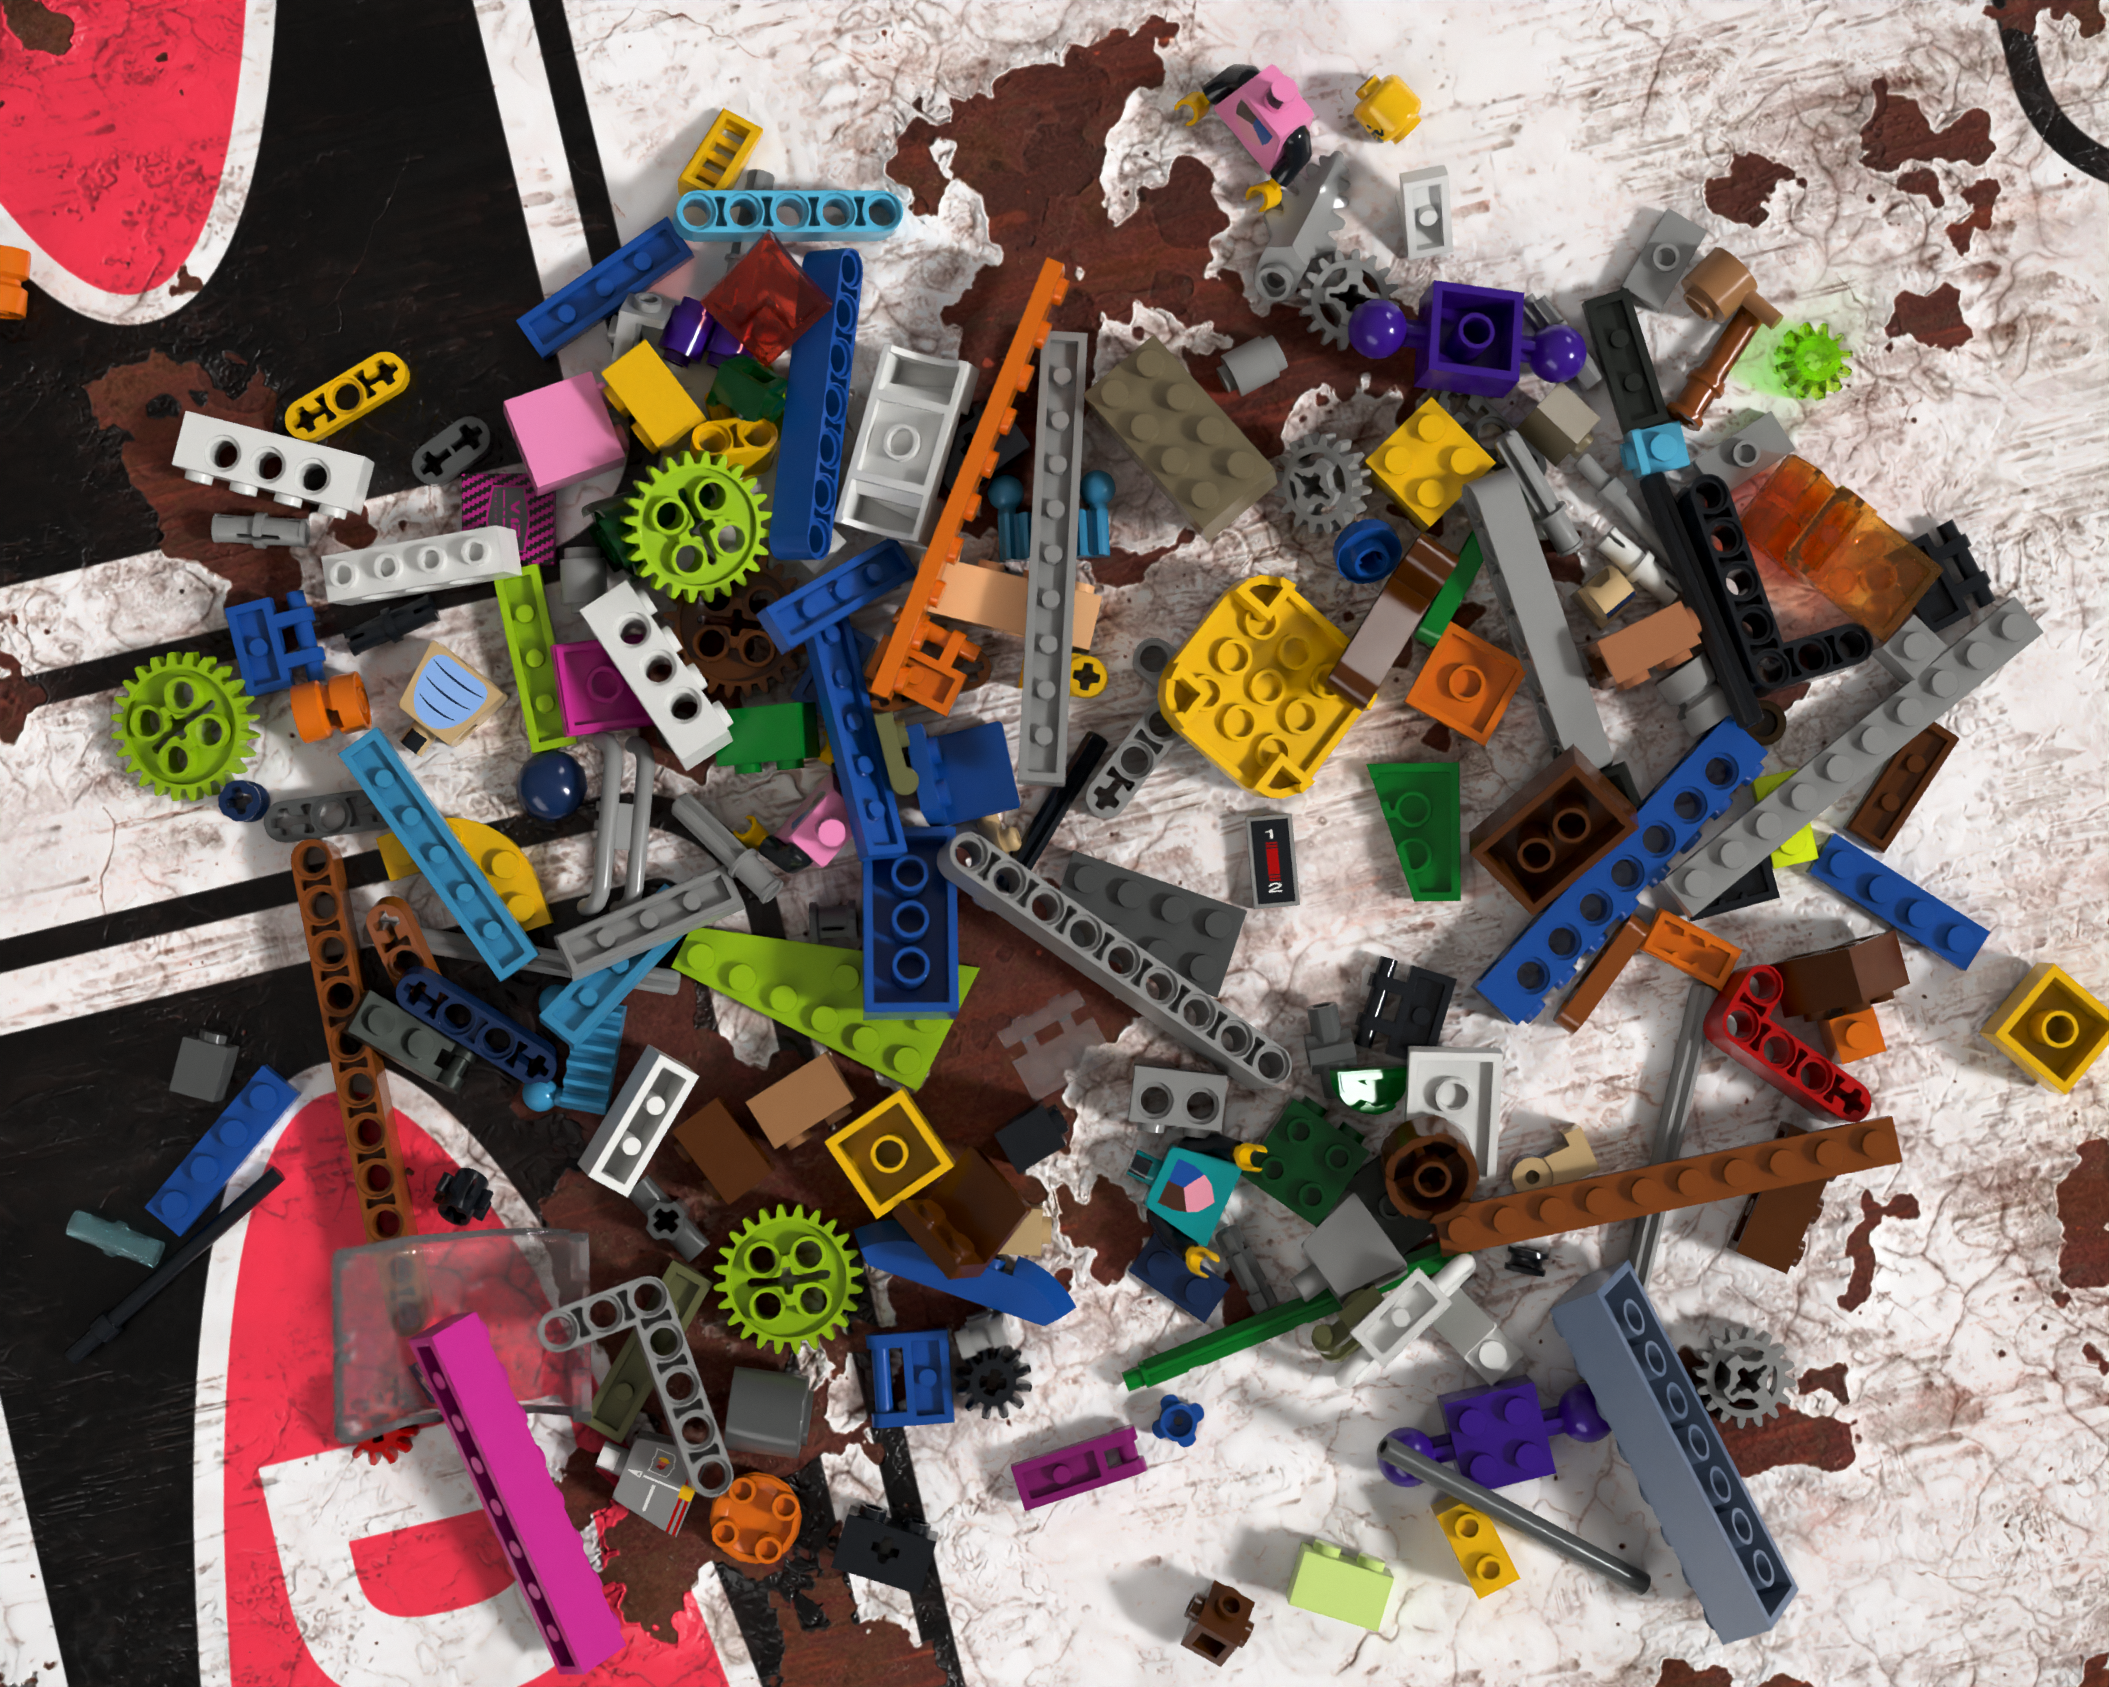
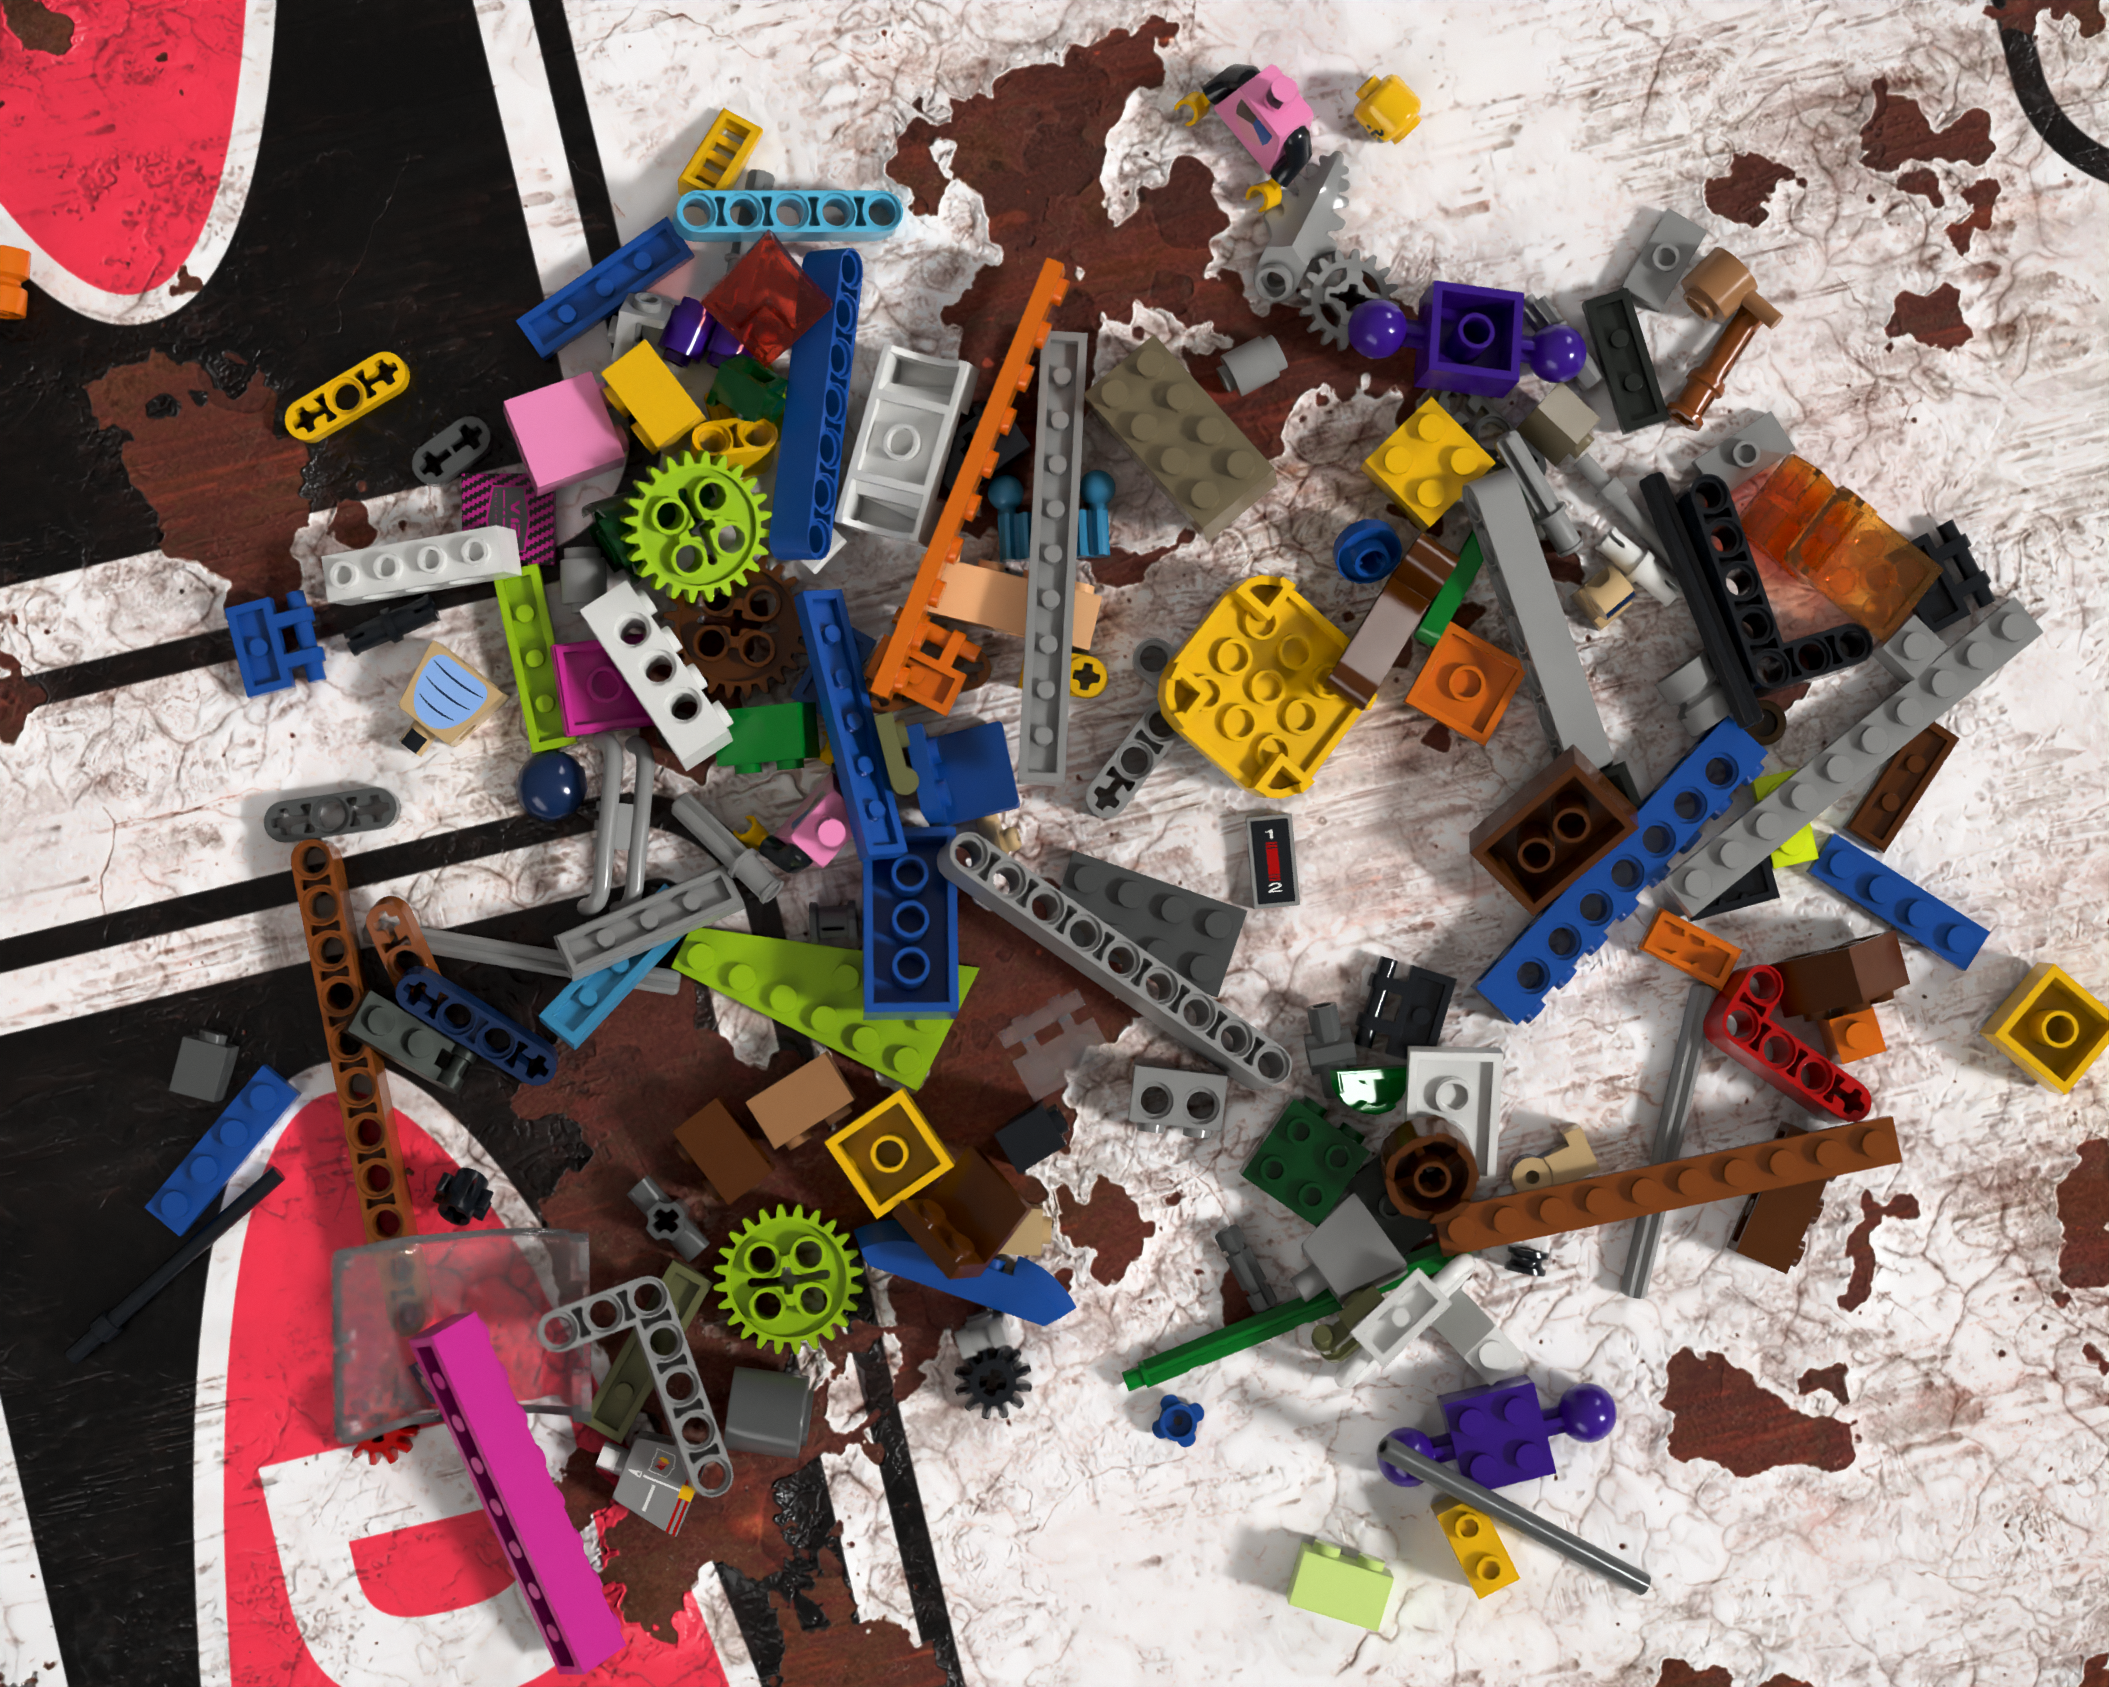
(115, 1238): clear light blue pin -> none
(162, 691): lime gear -> none
(205, 437): white brick -> none
(235, 791): dark blue bush -> none
(260, 530): light grey pin -> none
(330, 707): orange wheel -> none
(439, 854): dark azure plate -> none
(498, 859): yellow plate -> none
(589, 1067): dark azure gear -> none
(637, 1120): white brick -> none
(756, 1518): orange dish -> none
(836, 594): blue plate -> none
(903, 1565): black brick -> none
(925, 1373): blue plate -> none
(1058, 803): black axle -> none
(1077, 1468): magenta plate -> none
(1175, 1281): dark blue plate -> none
(1191, 1191): torso -> none
(1217, 1623): reddish brown brick -> none
(1322, 482): light grey gear -> none
(1424, 822): green wing -> none
(1425, 212): white slope -> none
(1601, 973): dark orange beam -> none
(1653, 641): nougat brick -> none
(1654, 450): medium azure bracket -> none
(1674, 1452): sand blue brick -> none
(1729, 1388): light grey gear -> none
(1828, 353): clear neon green gear -> none

